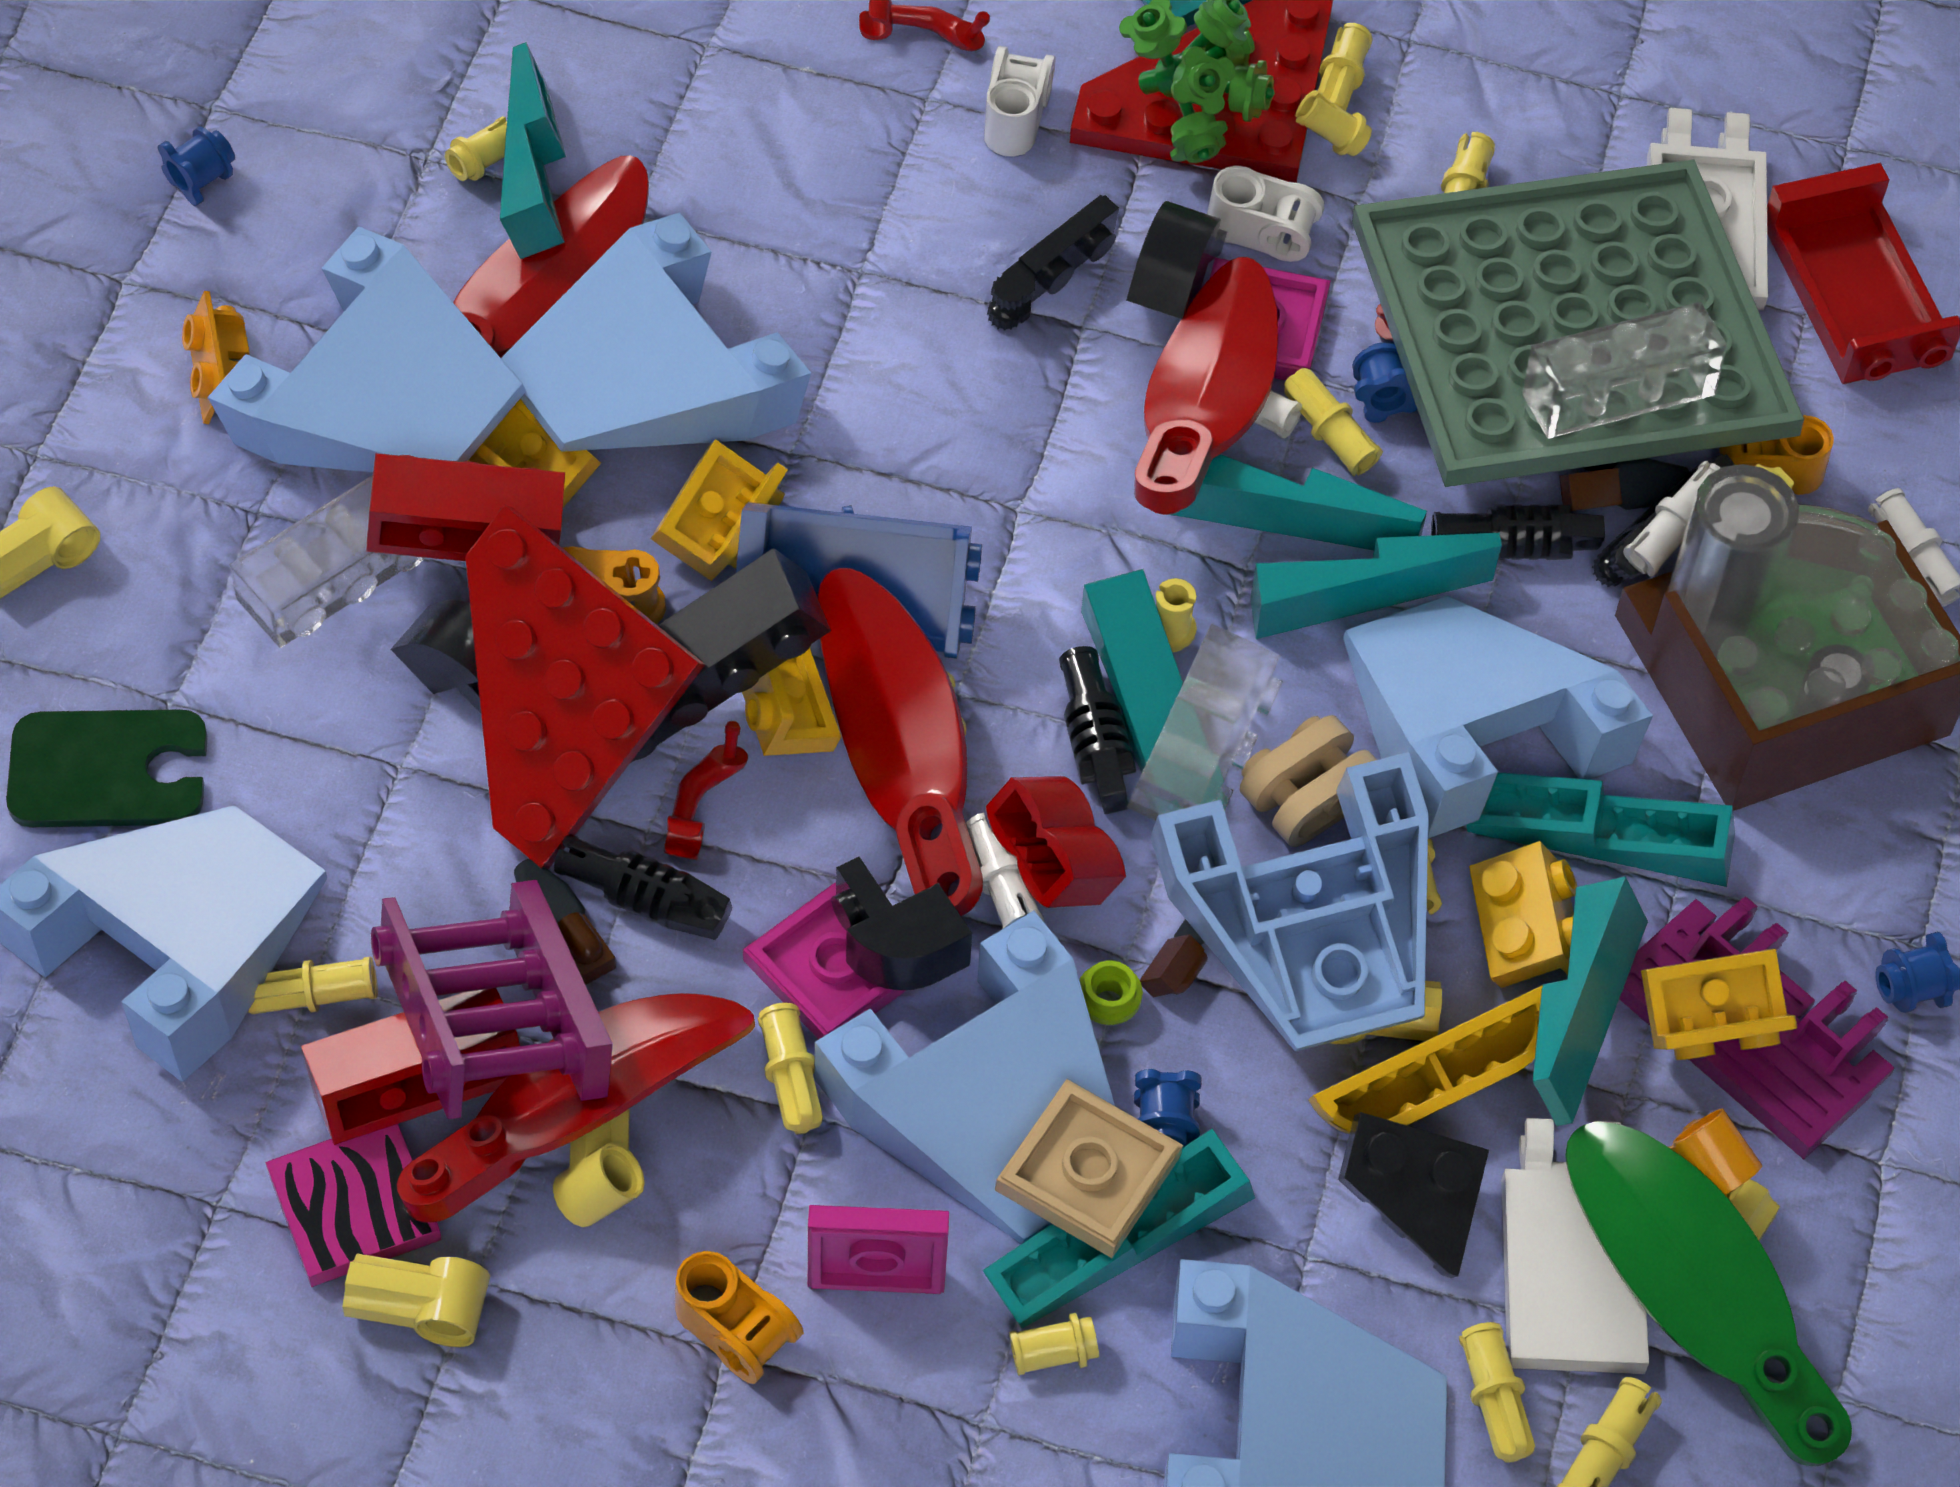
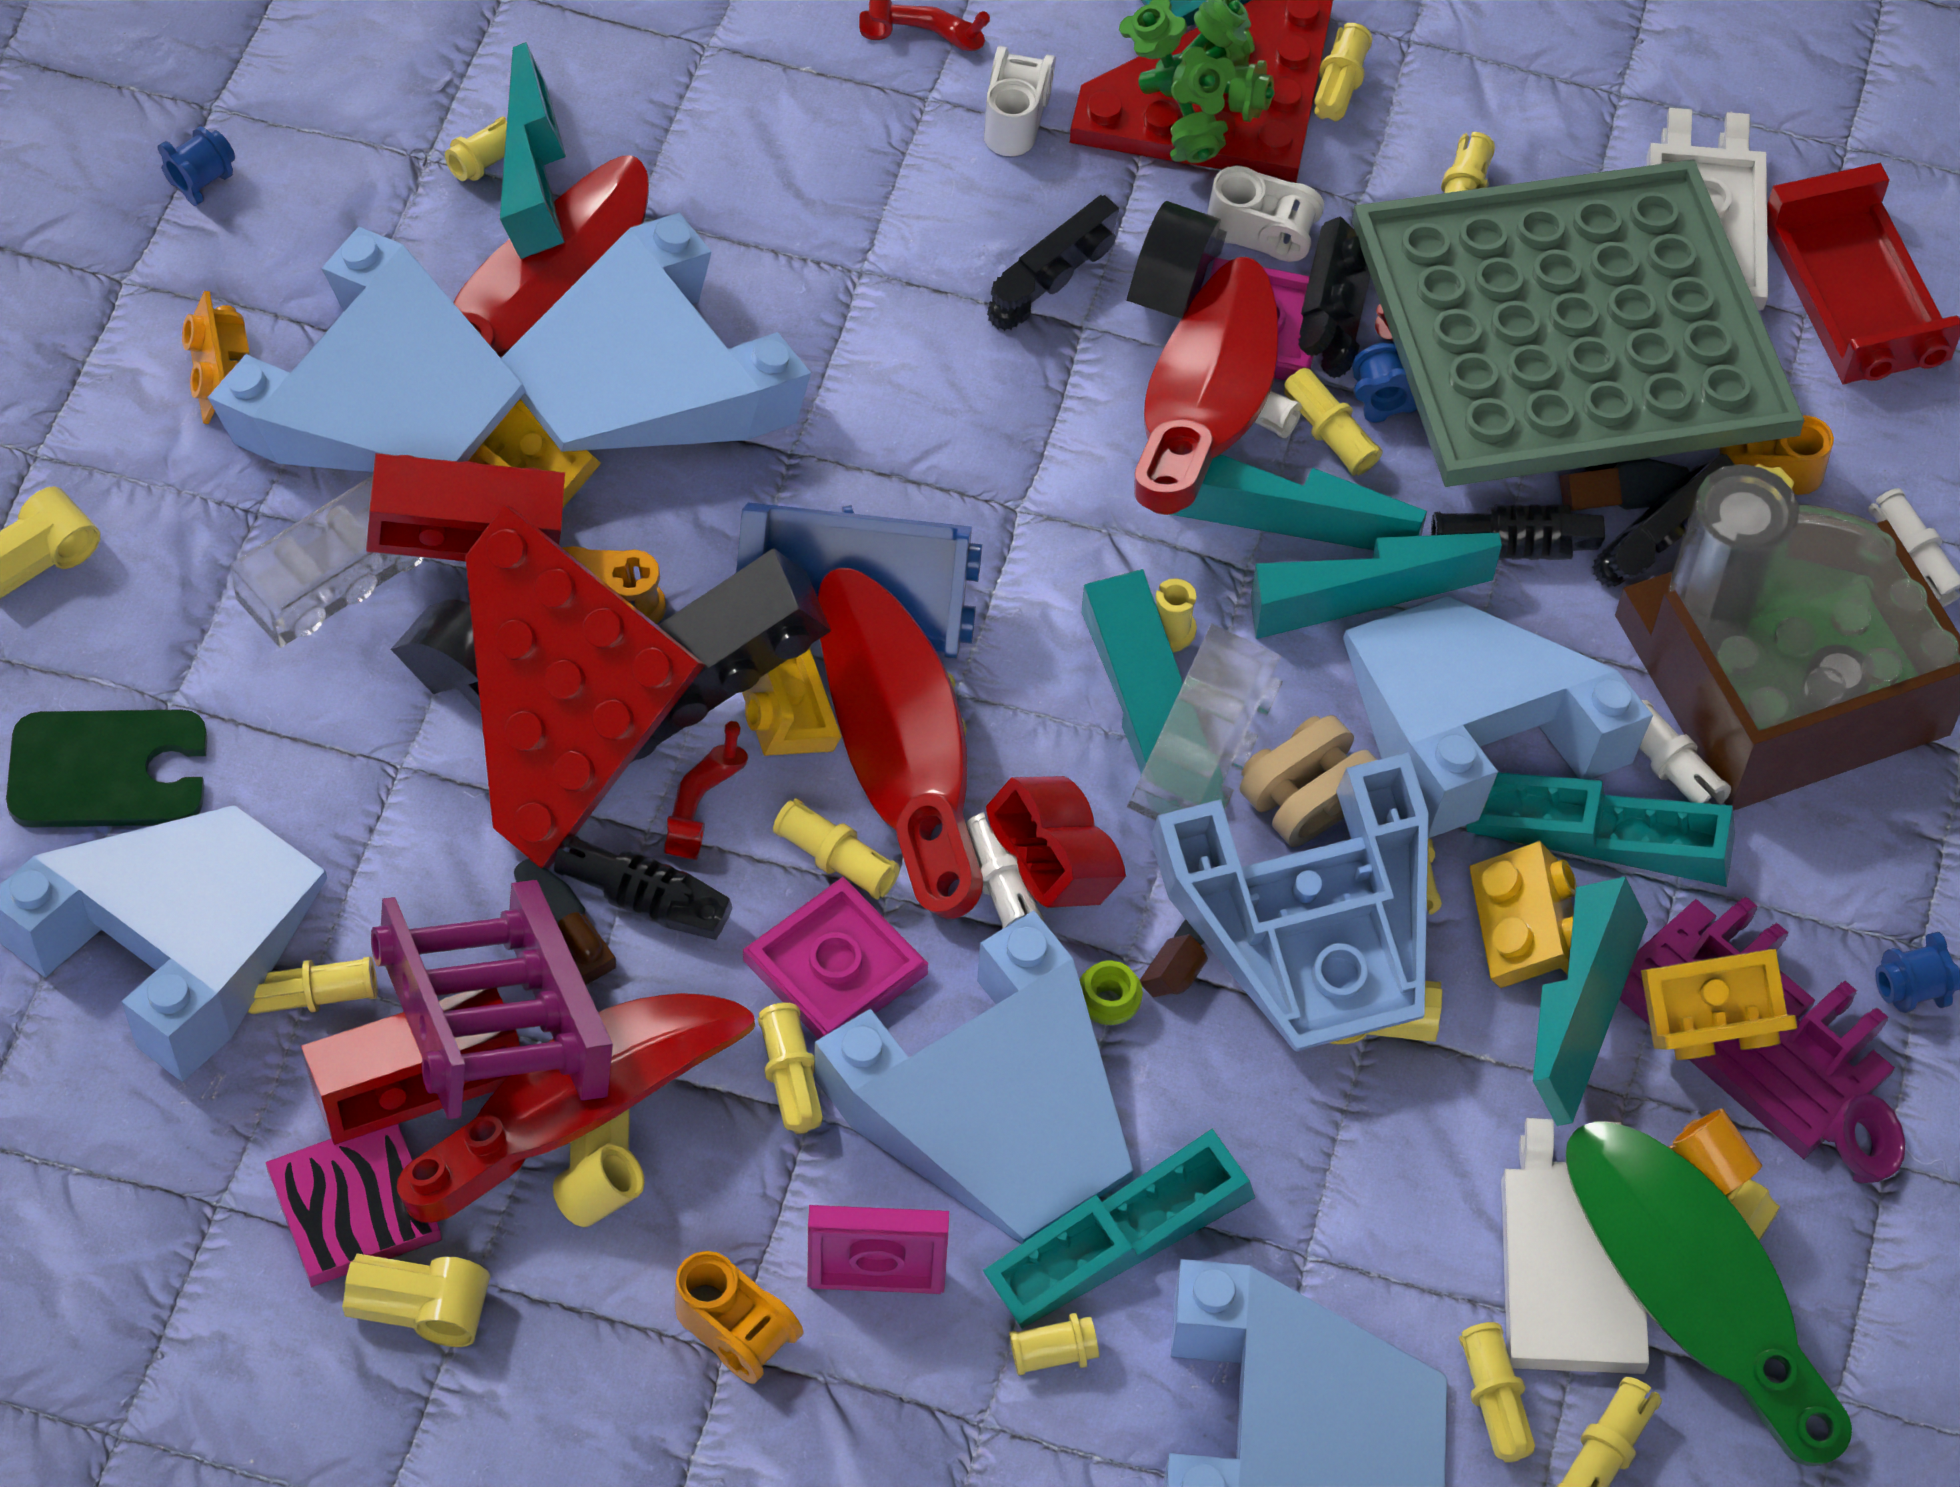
(706, 514): yellow bracket -> none
(836, 848): none -> light yellow pin
(900, 943): black brick -> none
(1089, 1168): tan tile -> none
(1096, 728): black hinge -> none
(1169, 1102): blue brick -> none
(1335, 298): none -> black hinge
(1345, 131): light yellow pin -> none
(1417, 1184): black wing -> none
(1439, 1068): yellow brick -> none
(1624, 369): clear brick -> none
(1668, 527): white pin -> none
(1677, 759): none -> white pin
(1885, 1134): none -> magenta piece

